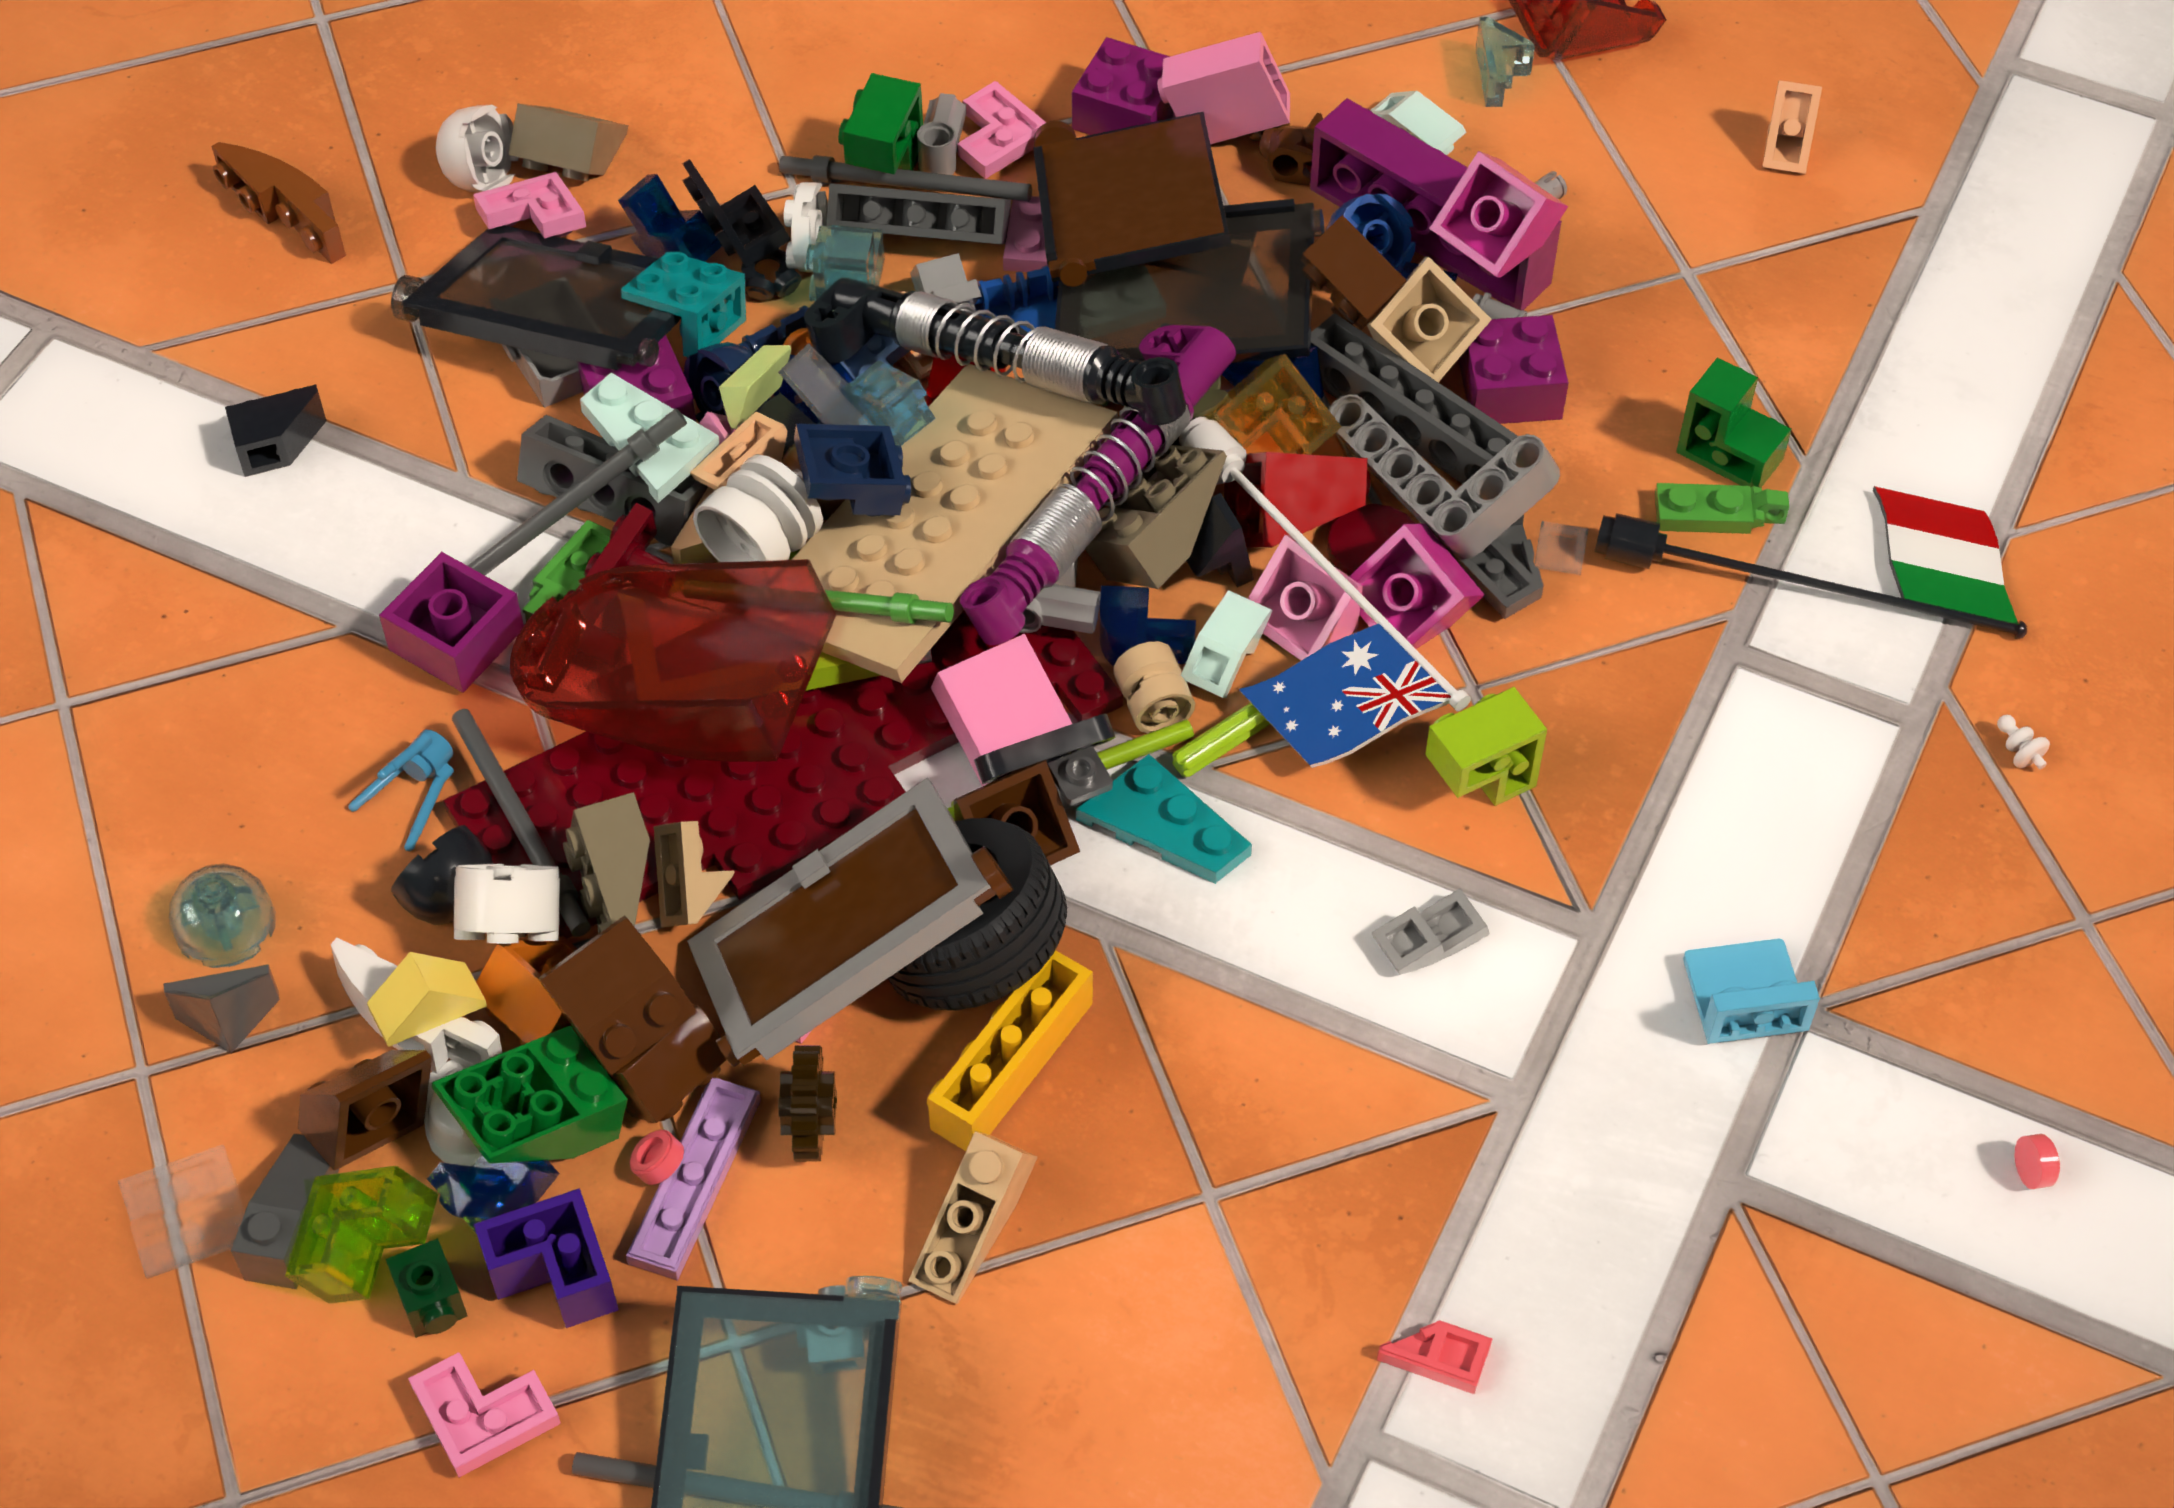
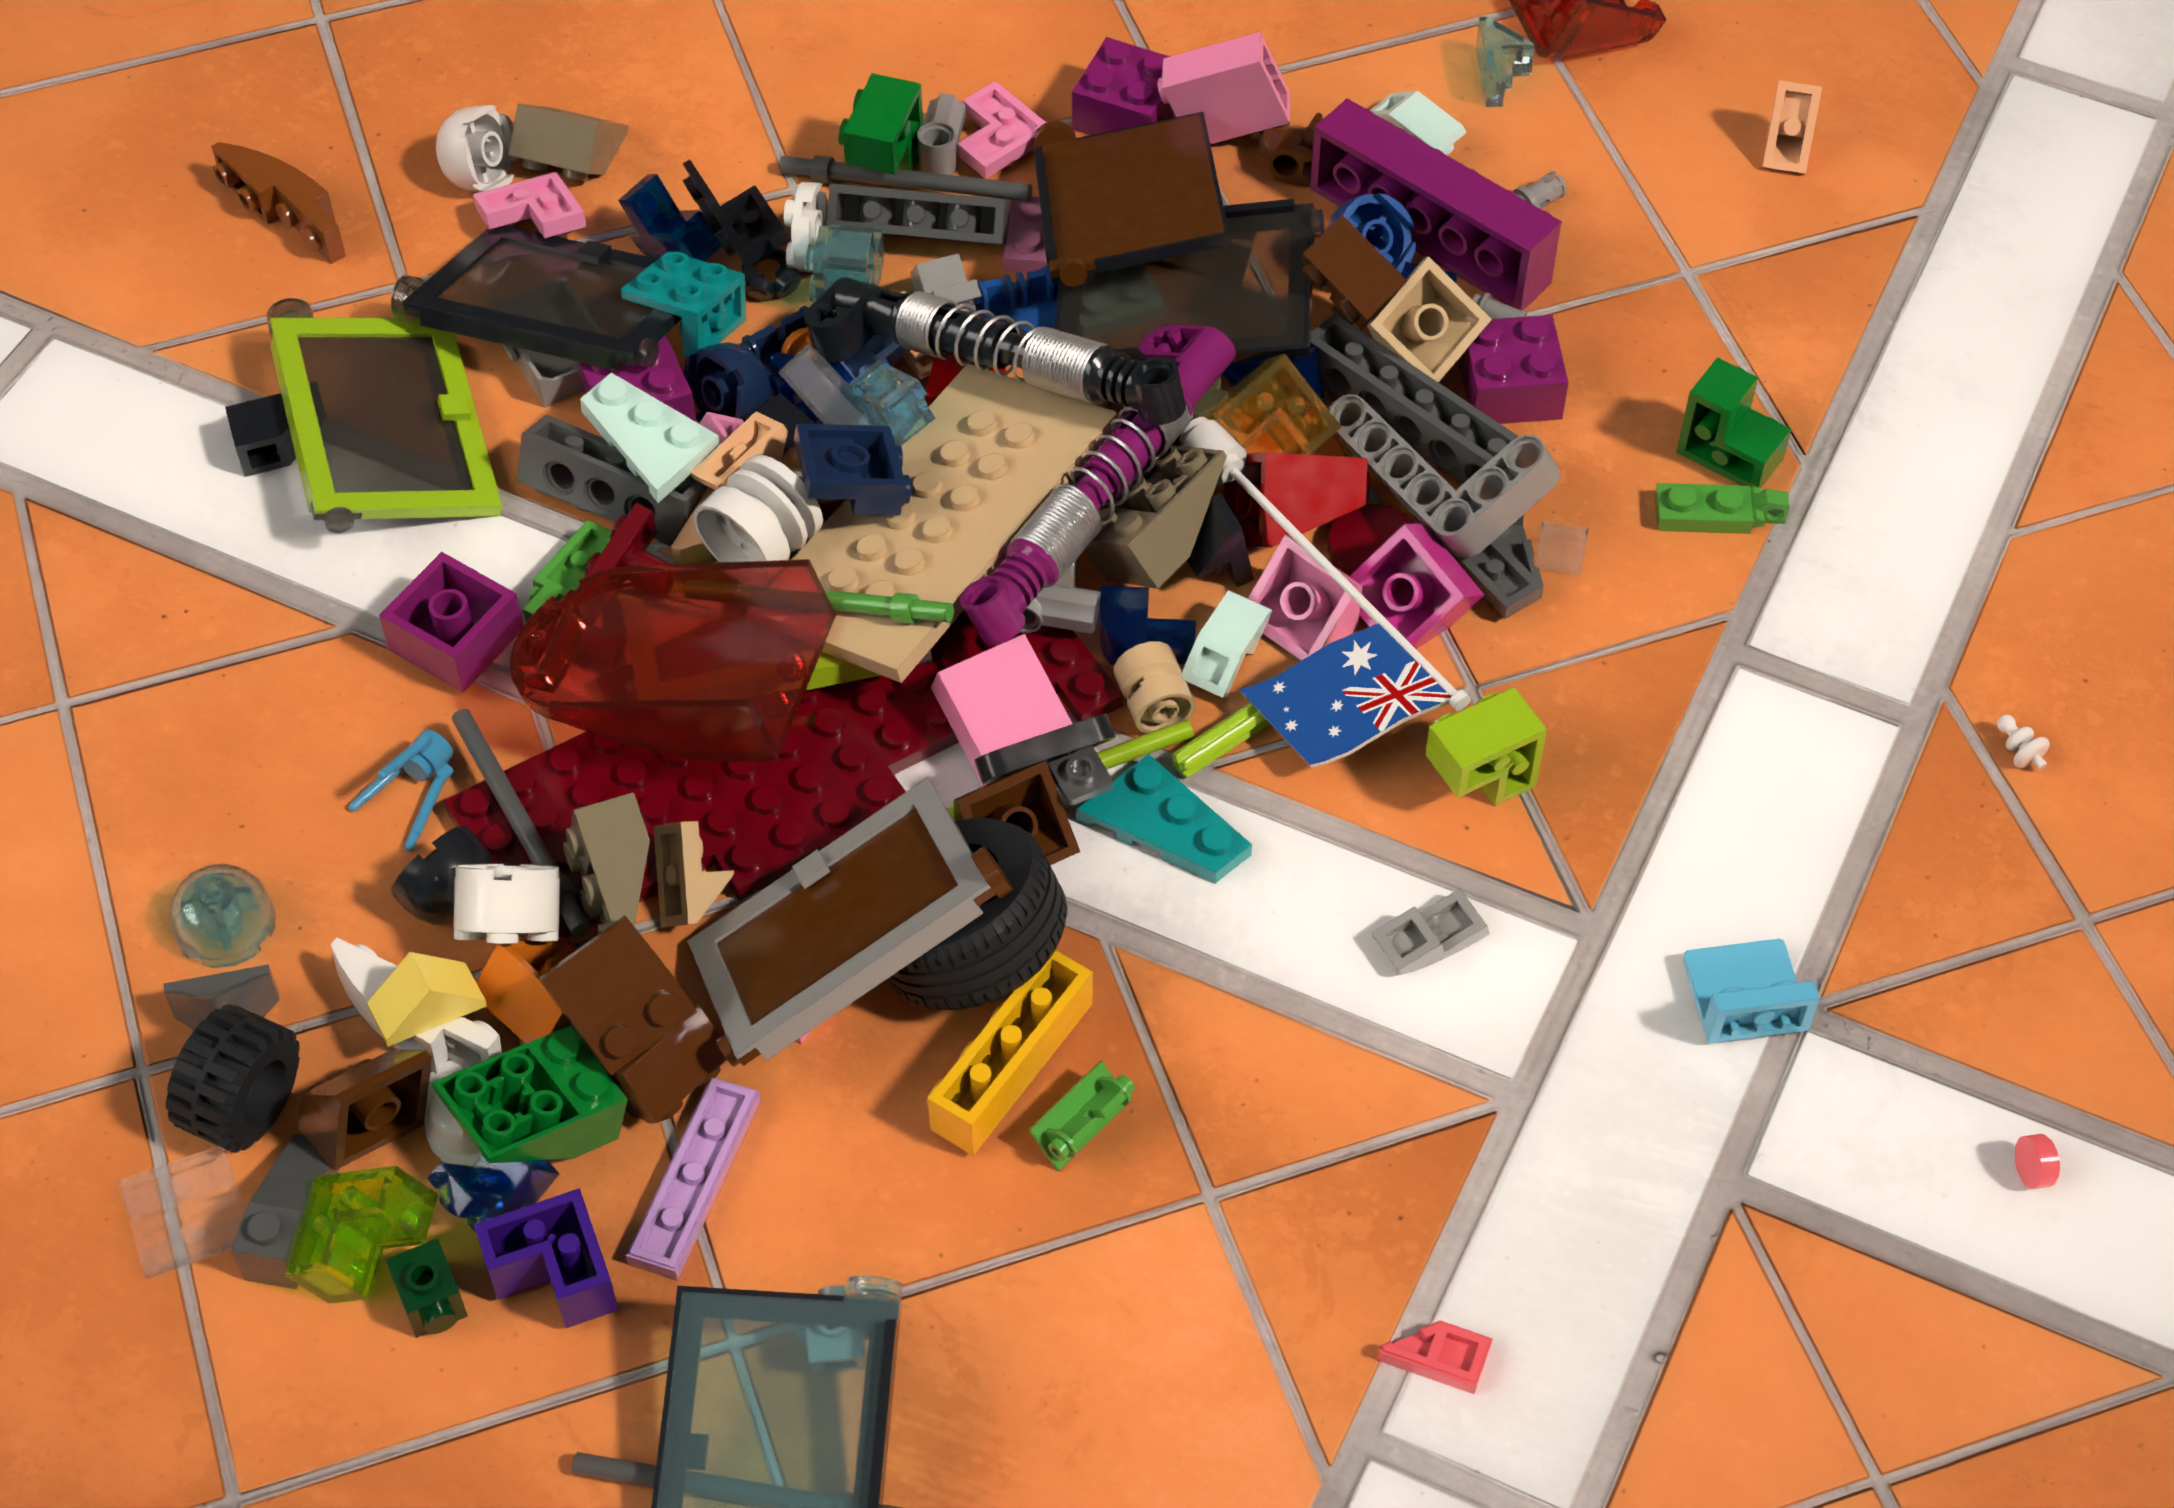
(232, 1078): none -> black tyre
(379, 418): none -> door
(479, 1426): bright pink plate -> none
(641, 446): dark grey bar -> none
(656, 1157): coral tile -> none
(753, 383): yellowish green slope -> none
(807, 1103): dark brown gear -> none
(972, 1215): tan slope -> none
(1081, 1114): none -> bright green hinge
(1497, 215): dark pink slope -> none
(1937, 551): flag -> none

